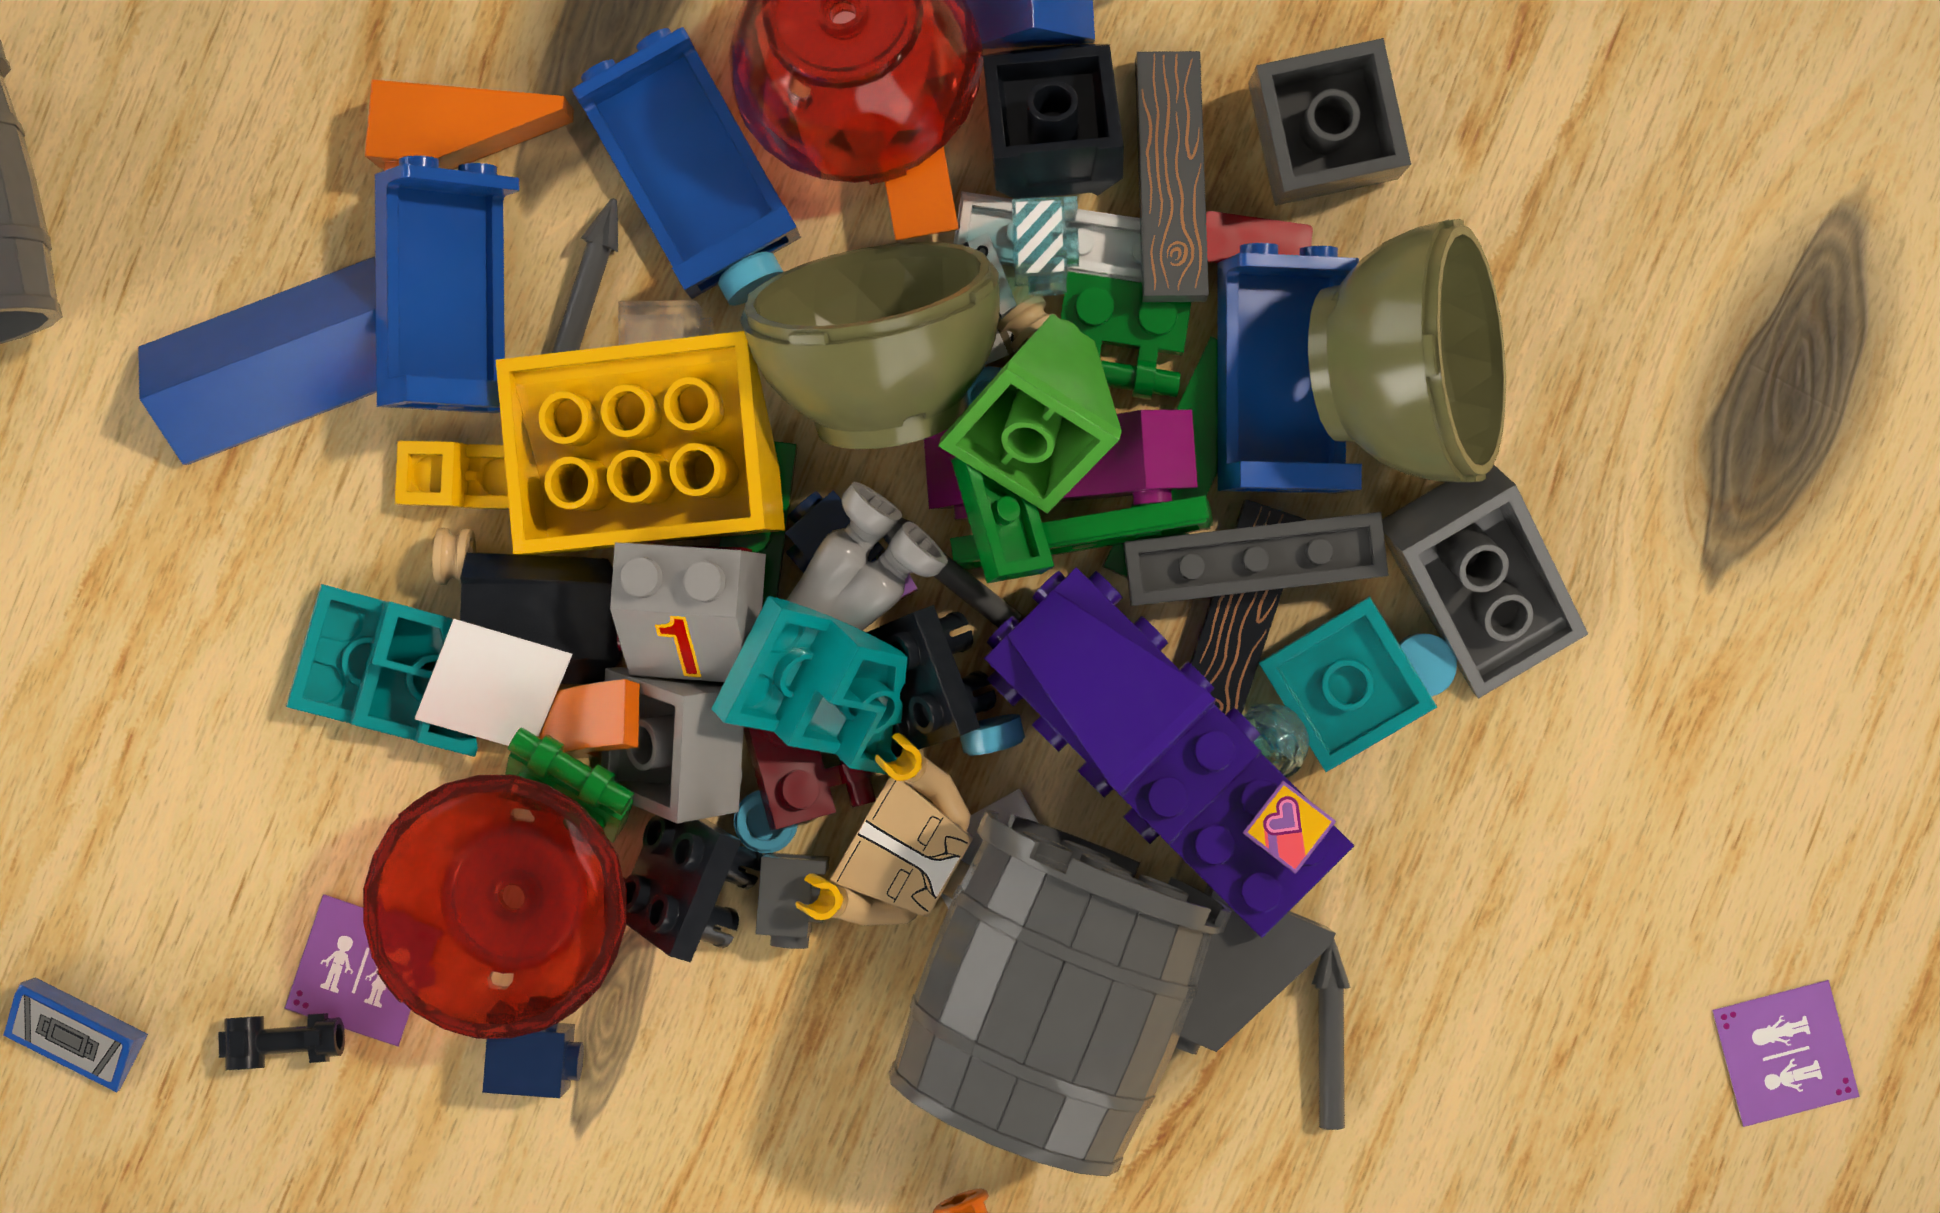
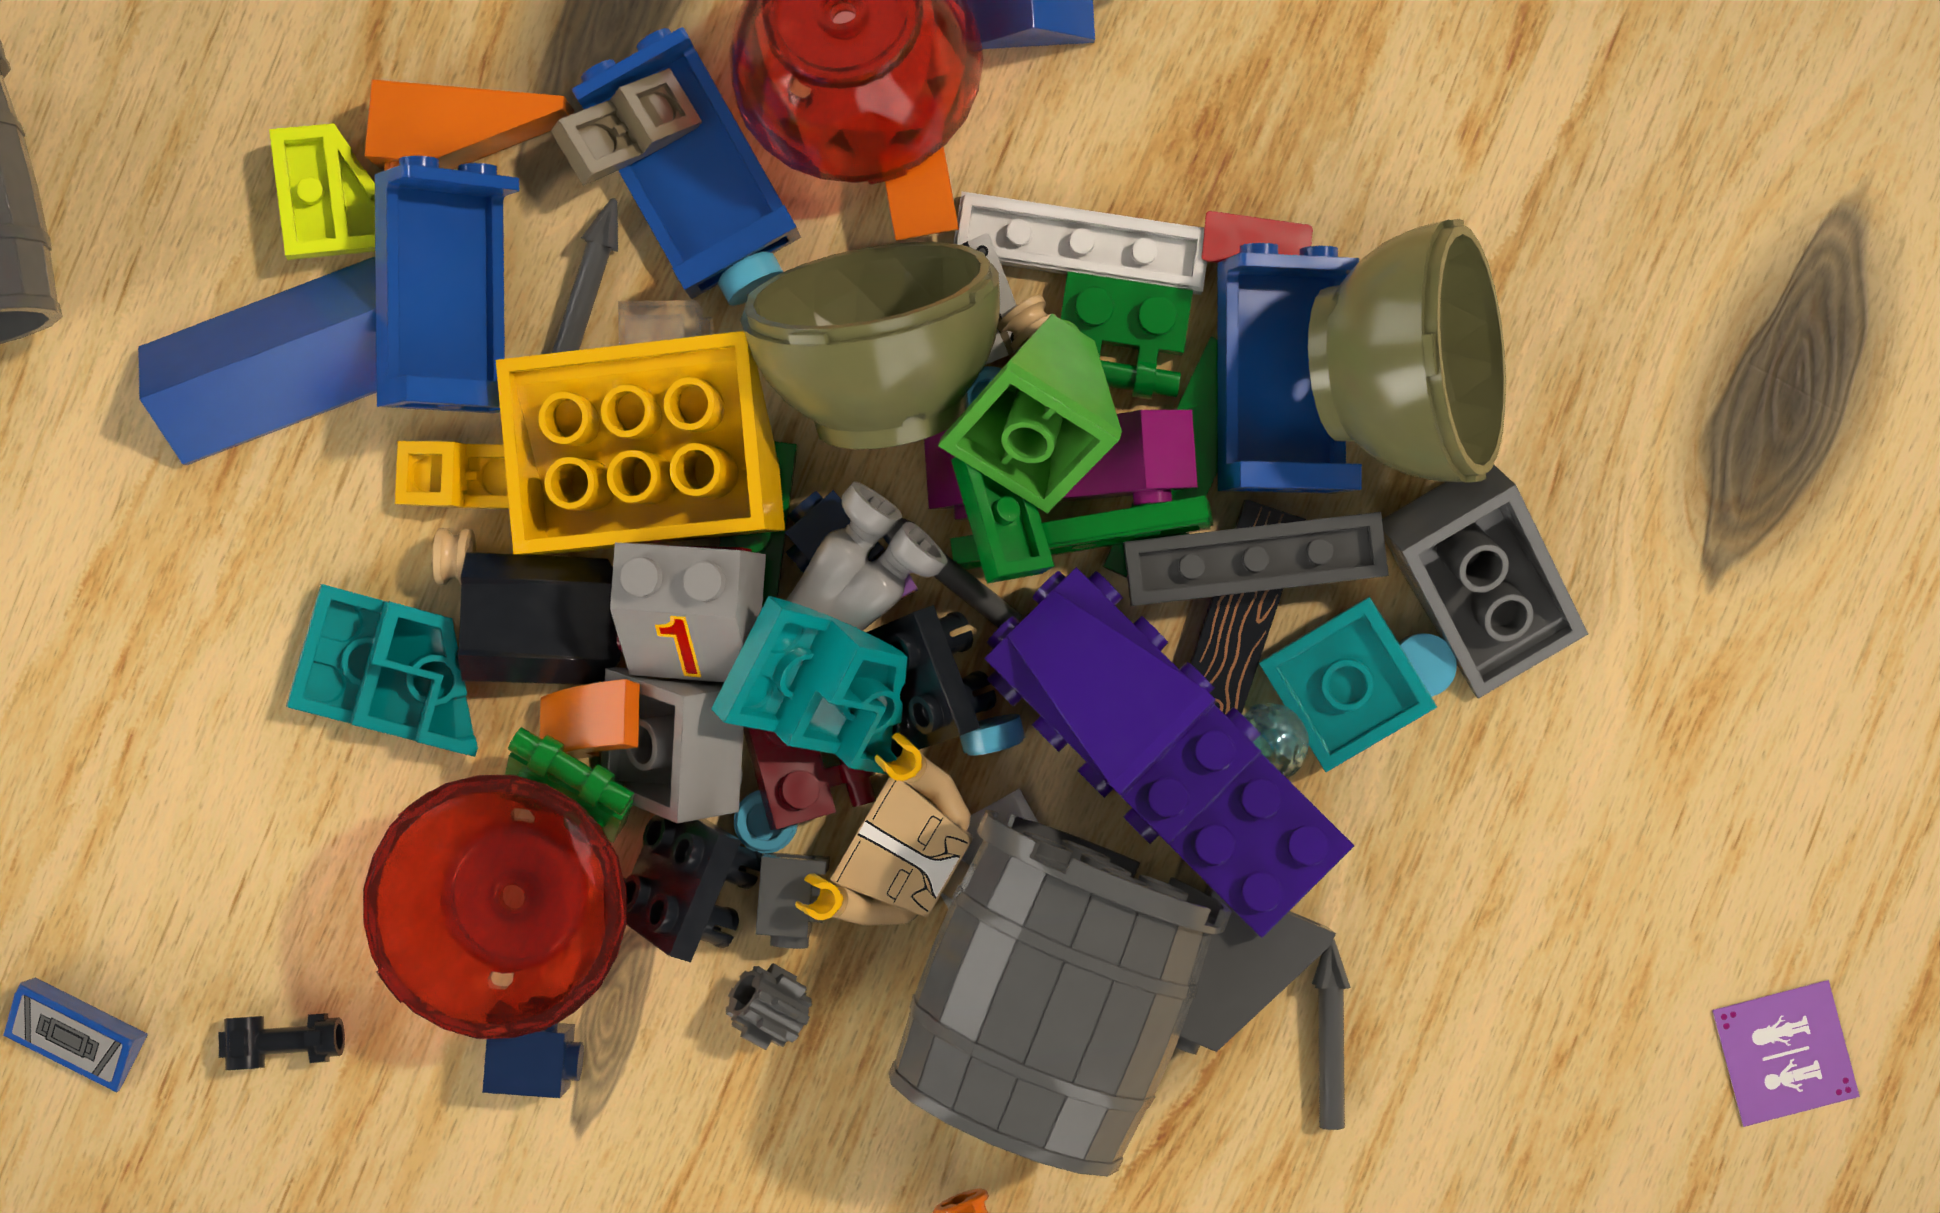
(321, 193): none -> neon yellow wing
(342, 977): medium lavender sticker -> none
(491, 683): white sticker -> none
(626, 127): none -> dark tan slope
(768, 1006): none -> dark grey gear
(1043, 243): clear light blue brick -> none
(1053, 120): black slope -> none
(1171, 177): dark grey tile -> none
(1289, 827): tile -> none
(1329, 121): dark grey brick -> none

